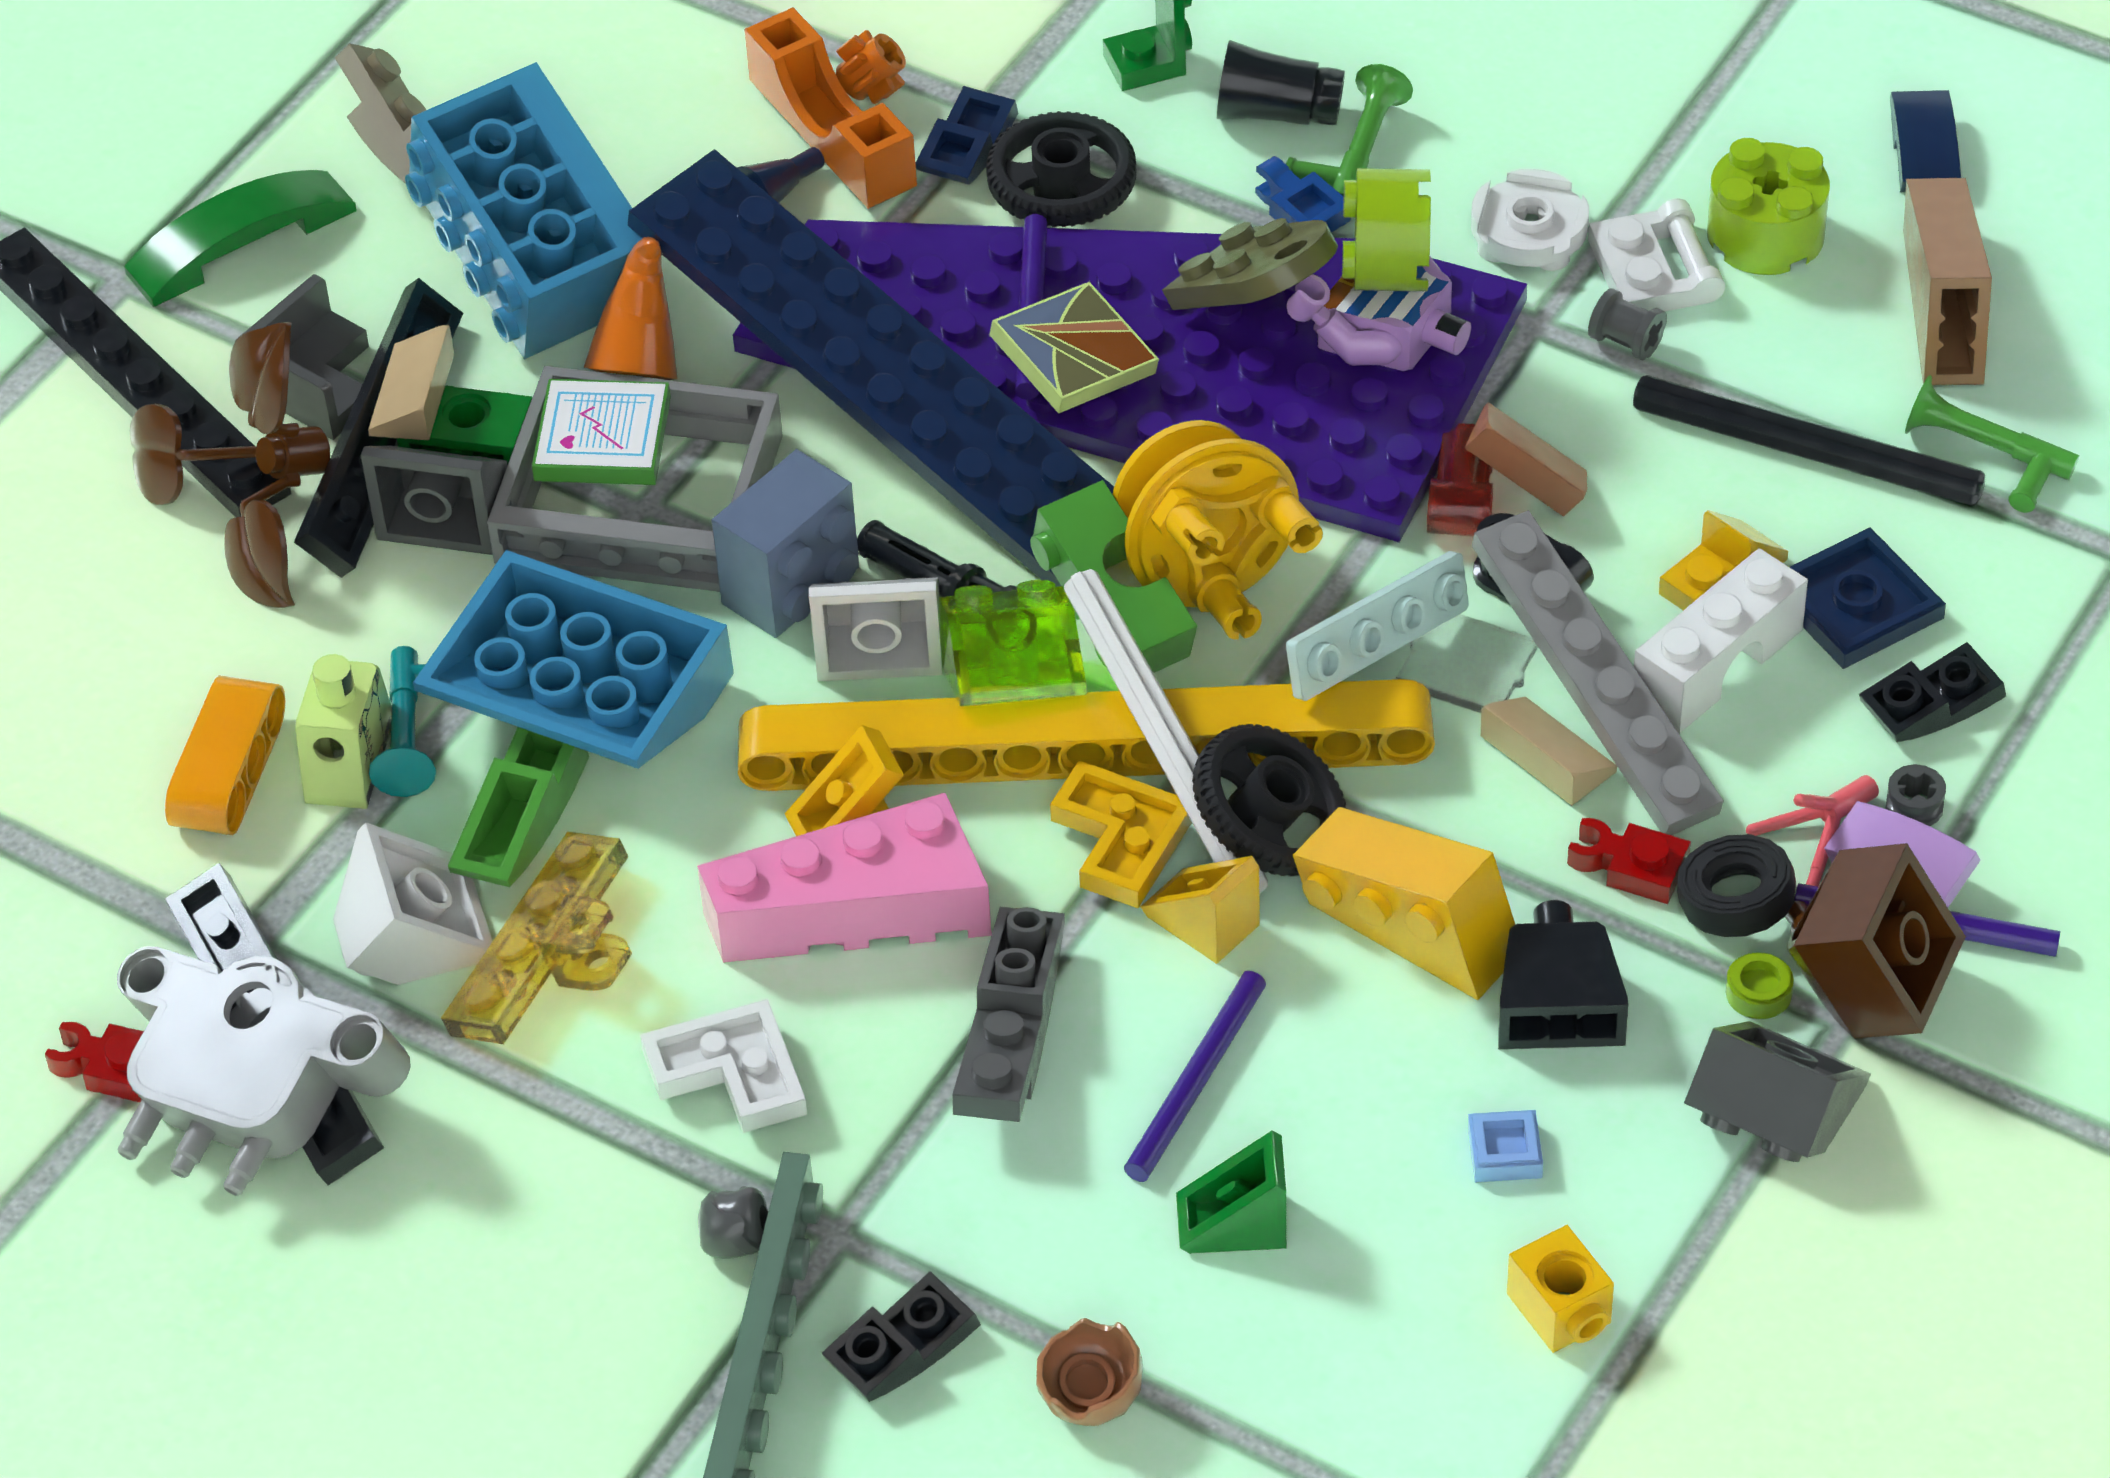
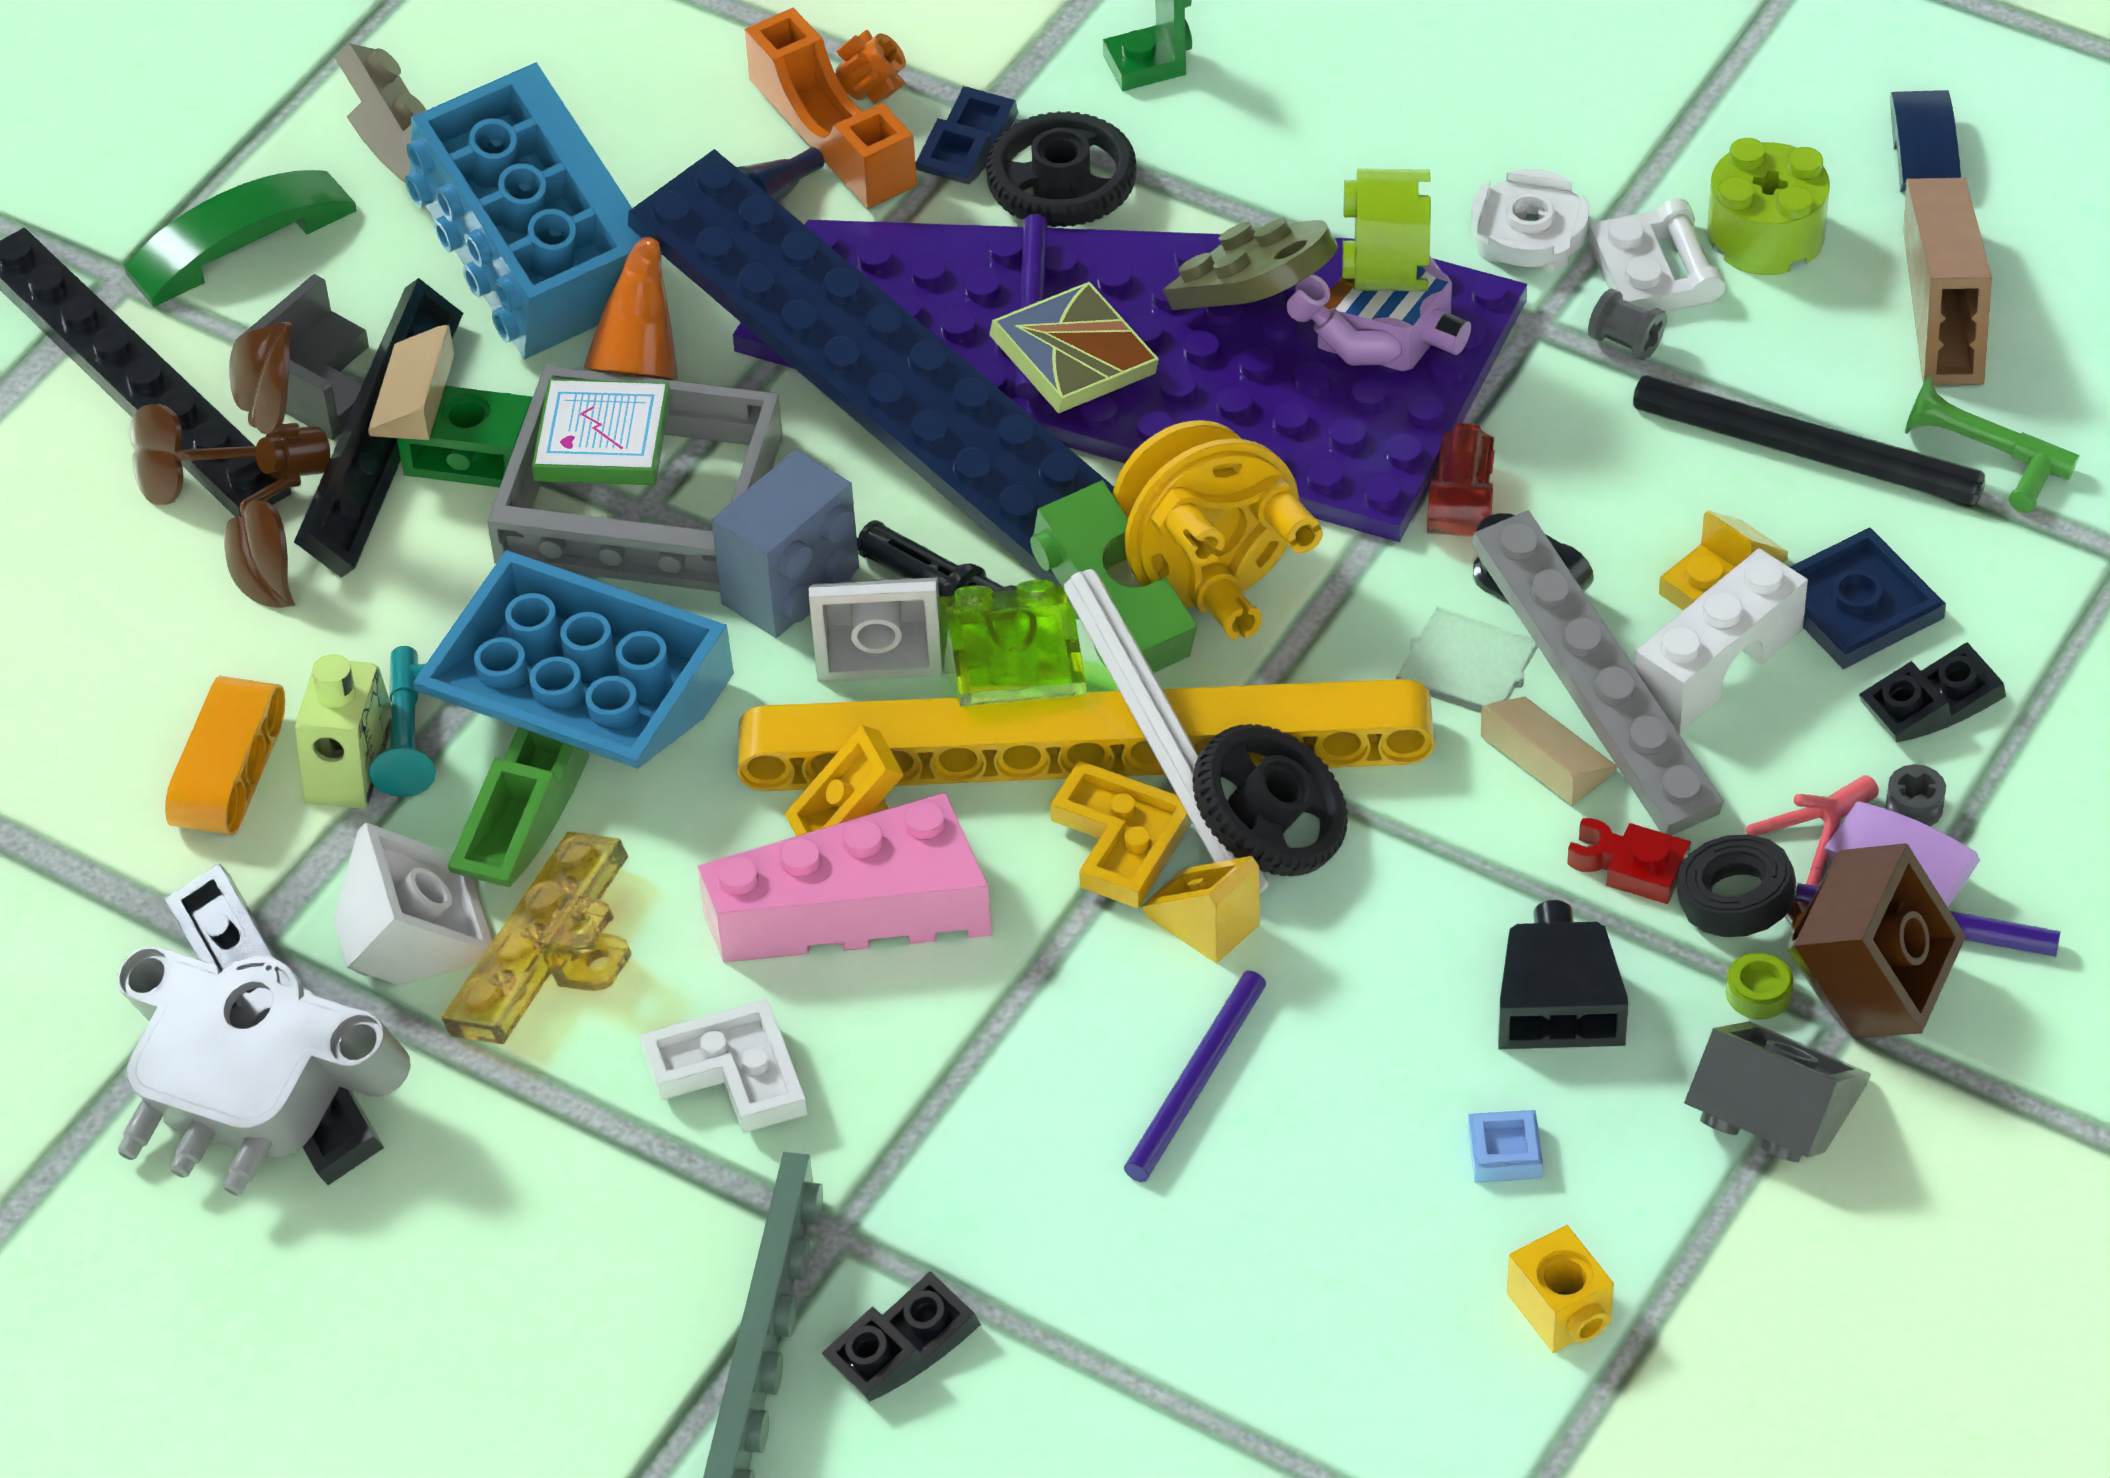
(98, 1059): red plate -> none
(432, 496): dark grey slope -> none
(732, 1222): dark grey piece -> none
(1010, 1015): dark grey slope -> none
(1090, 1373): nougat hair -> none
(1237, 1202): green slope -> none
(1277, 88): black plant -> none
(1299, 198): blue plate -> none
(1377, 625): light aqua bracket -> none
(1382, 88): bright green piece -> none
(1411, 894): yellow wedge -> none
(1527, 460): nougat slope -> none

